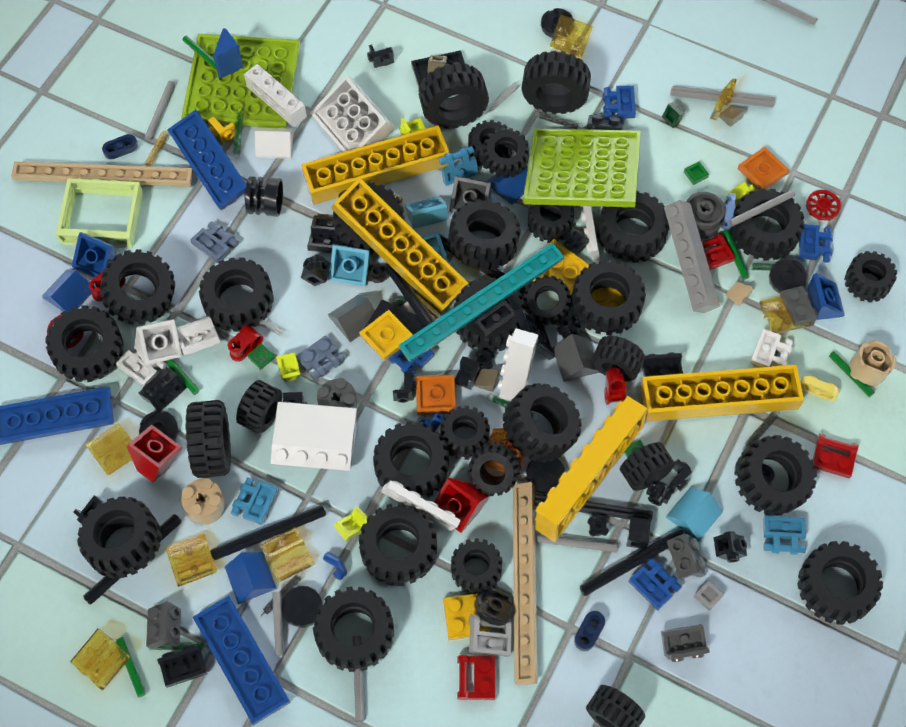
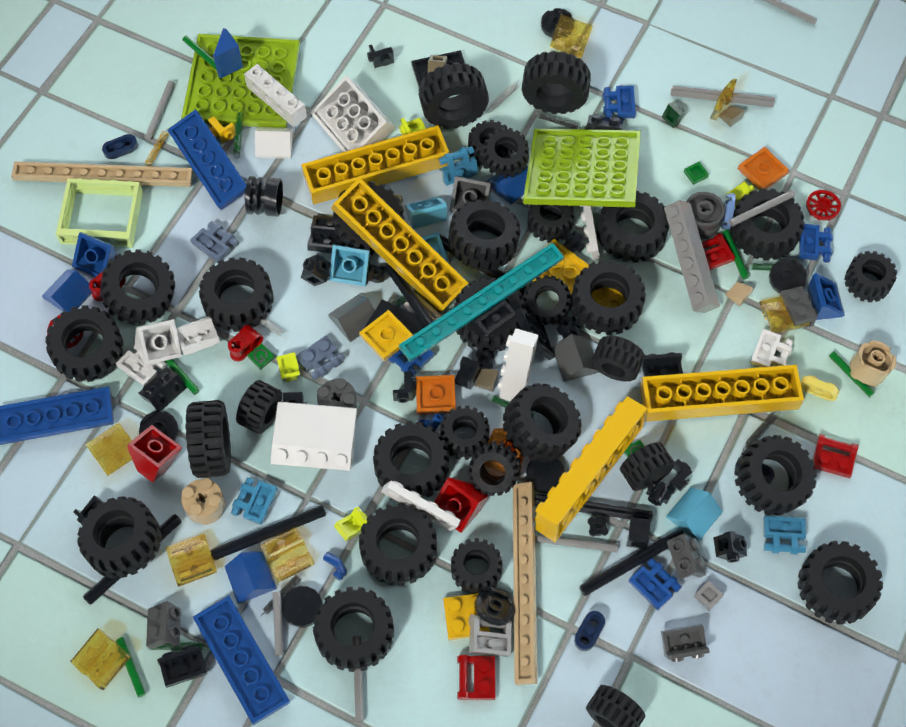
(614, 386): red piece -> none

